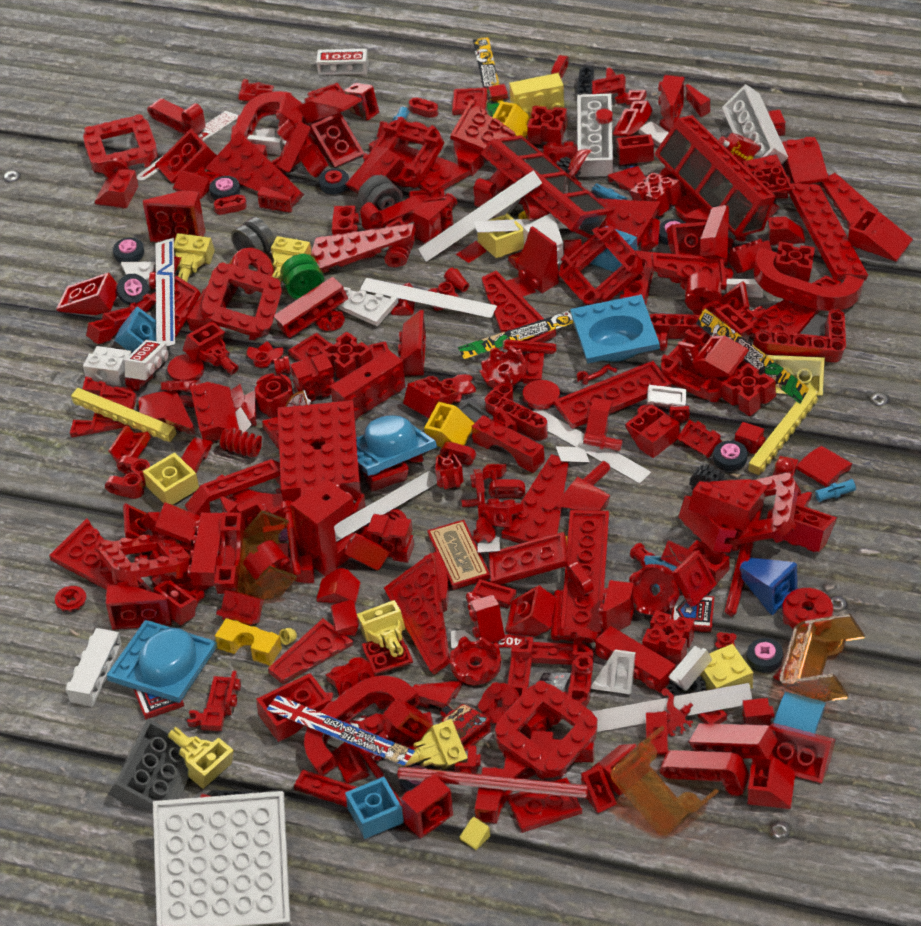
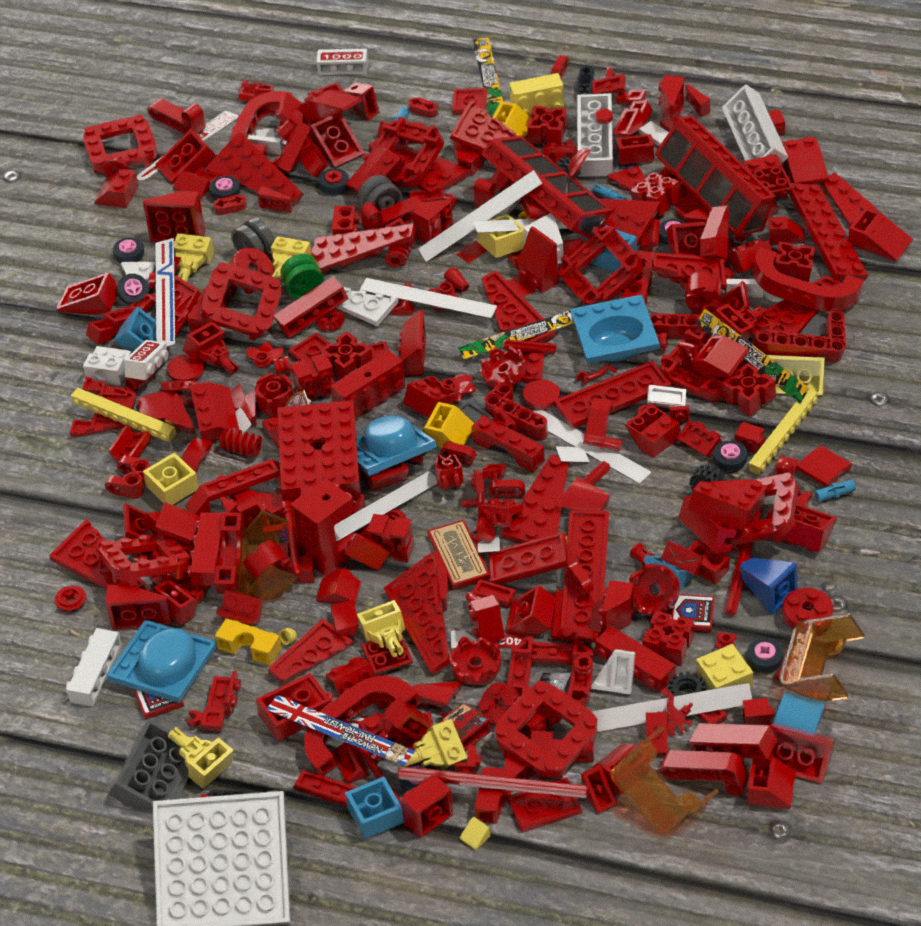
(498, 92): red tile -> none
(690, 667): white panel -> none
(694, 578): red plate -> none
(740, 146): red torso -> none

